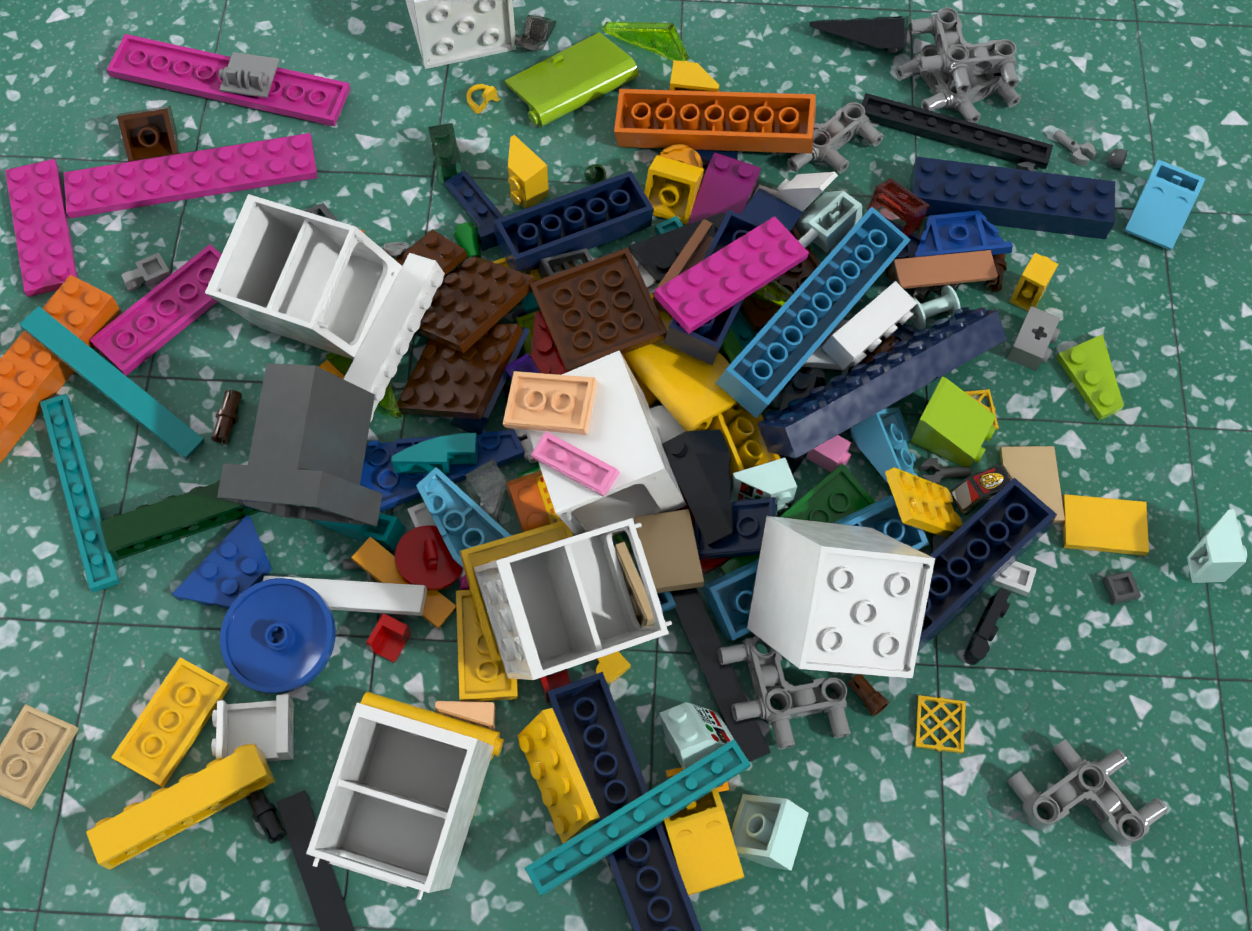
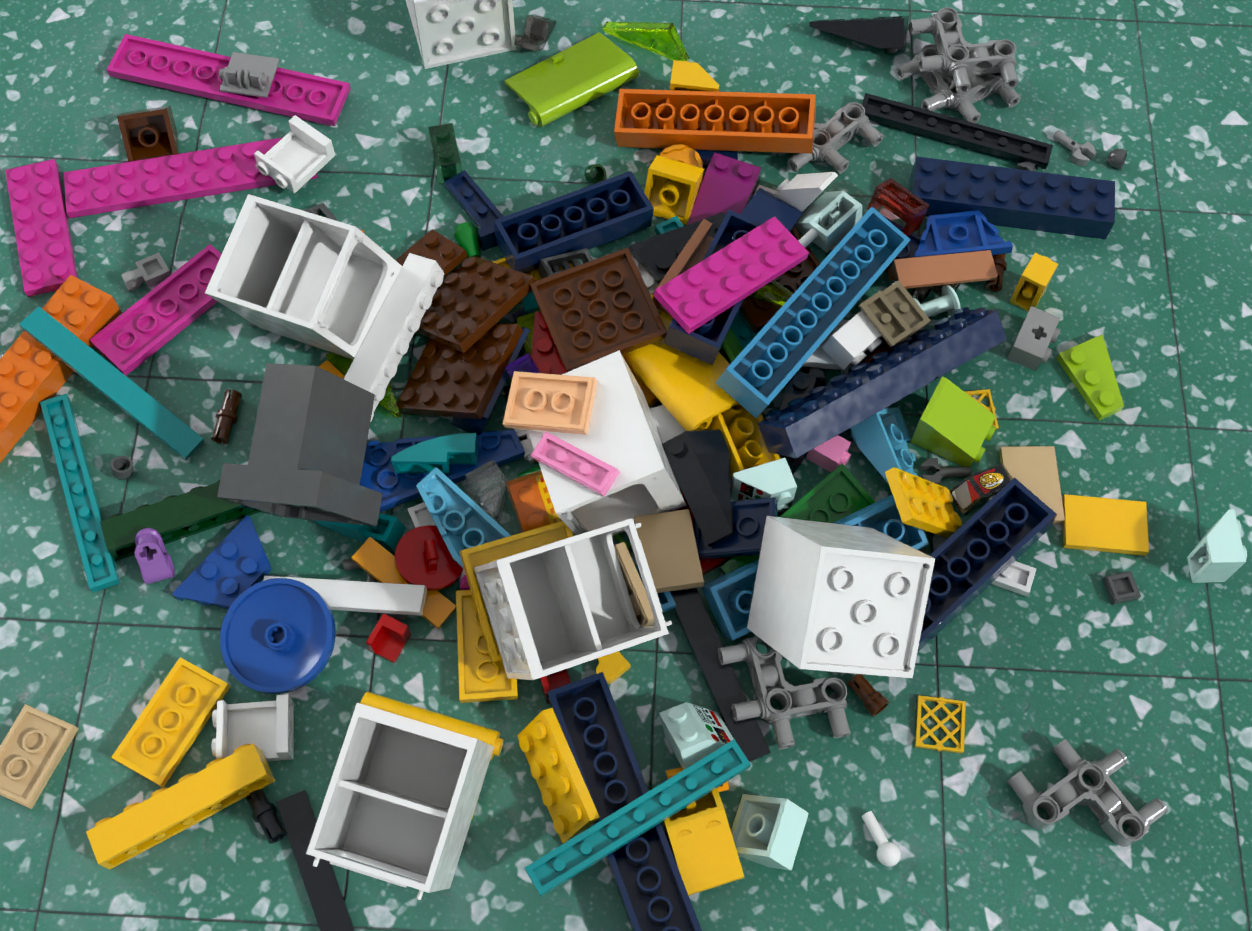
(118, 467): none -> dark grey hinge
(153, 557): none -> medium lavender piece
(296, 156): none -> white panel
(395, 248): light grey piece -> none
(474, 712): light nougat slope -> none
(488, 94): yellow piece -> none
(526, 175): yellow slope -> none
(887, 852): none -> white bar
(895, 313): none -> dark tan slope
(986, 628): black hinge -> none
(1164, 204): medium azure slope -> none

